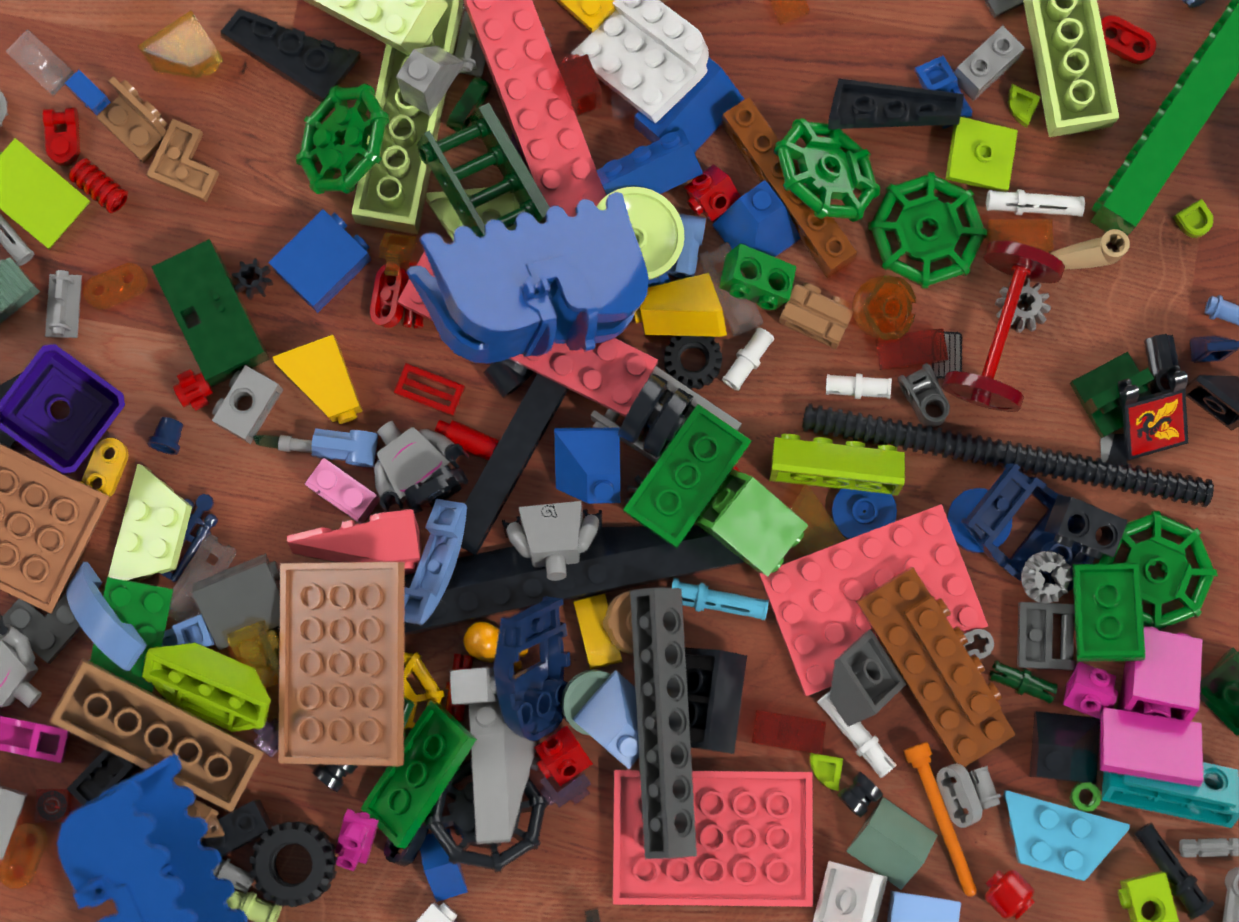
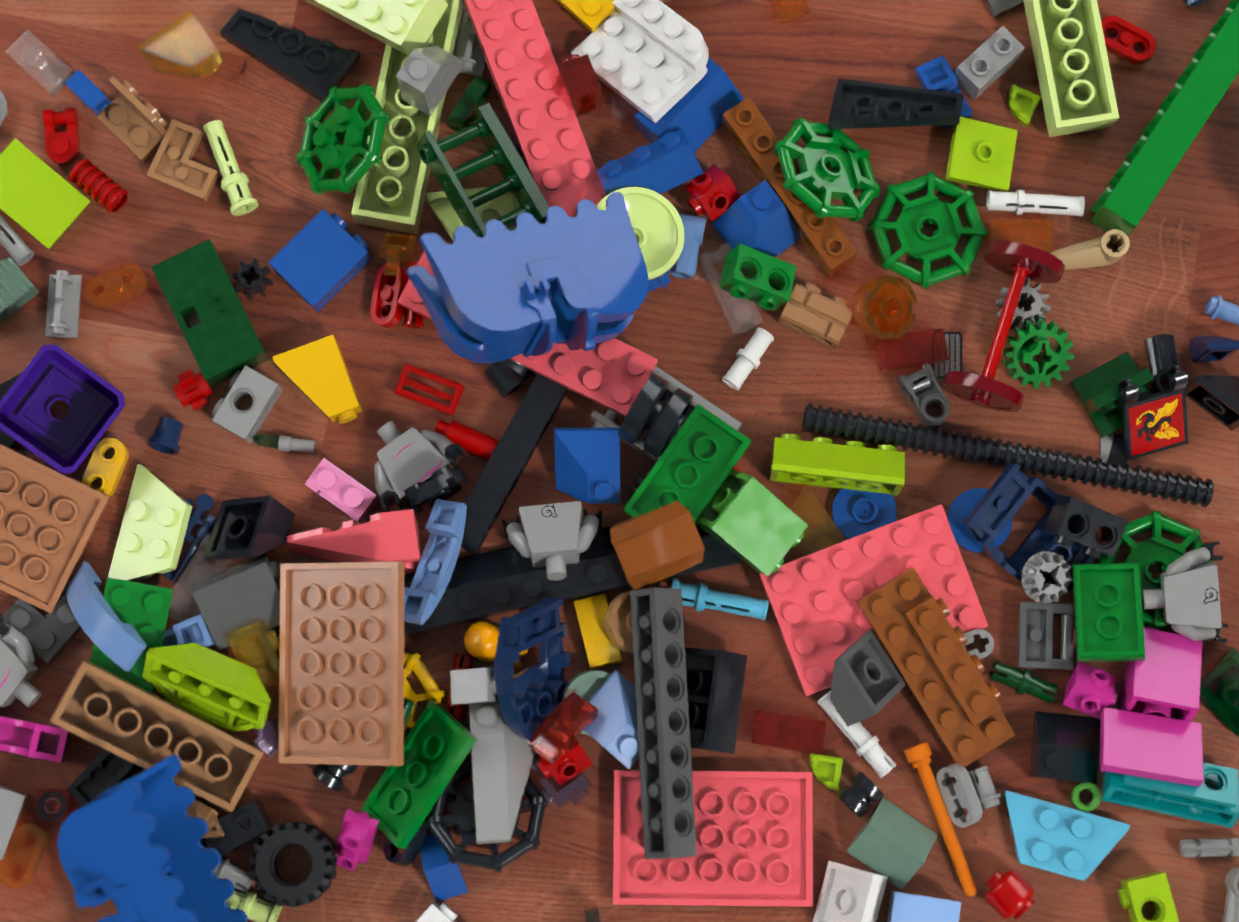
(232, 182): none -> yellowish green pin
(249, 528): none -> black slope
(354, 448): medium blue piece -> none
(561, 726): none -> clear red slope
(657, 544): none -> dark orange slope
(682, 309): yellow slope -> none
(698, 378): black tyre -> none
(858, 386): white pin -> none
(1029, 343): none -> green gear
(1181, 882): black pin -> none
(1190, 595): none -> light grey torso
(1195, 219): lime tile -> none

